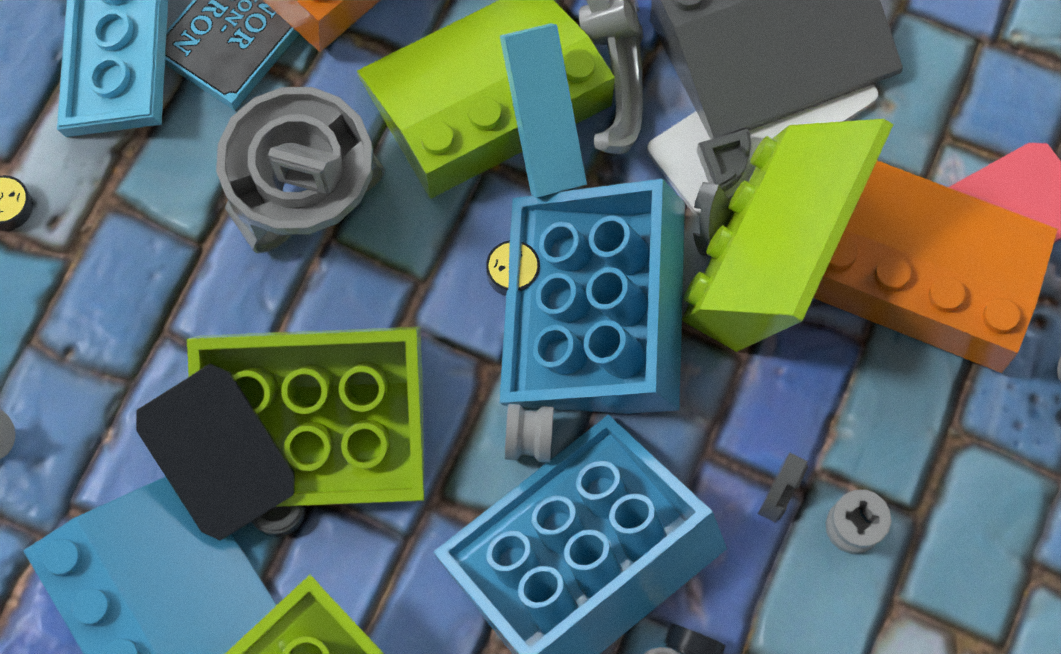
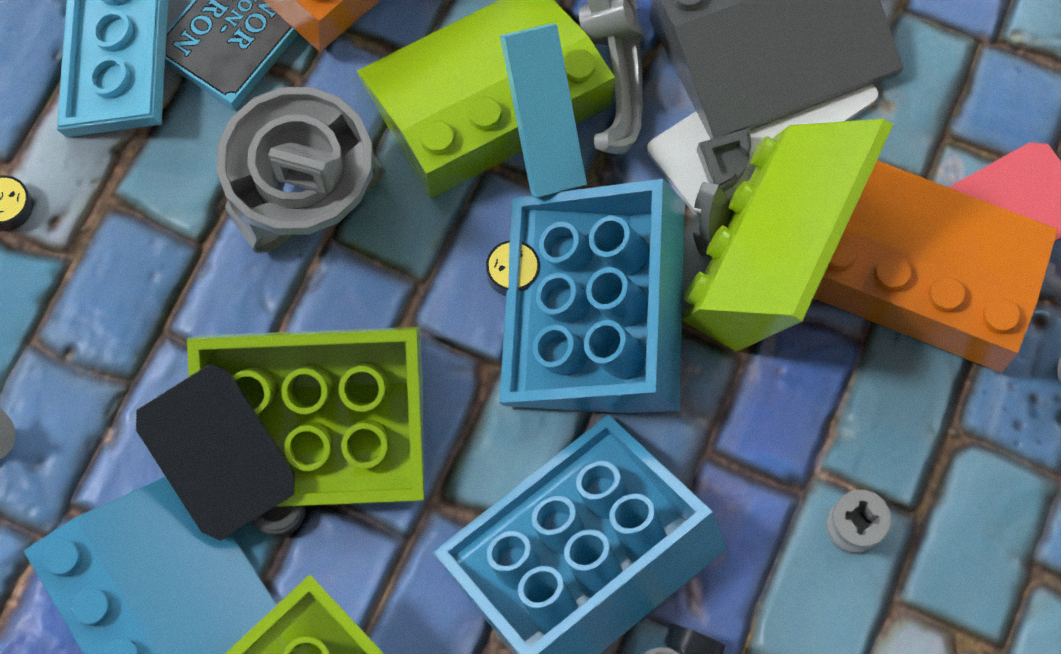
(529, 433): light grey wheel -> none
(783, 486): dark grey tile -> none

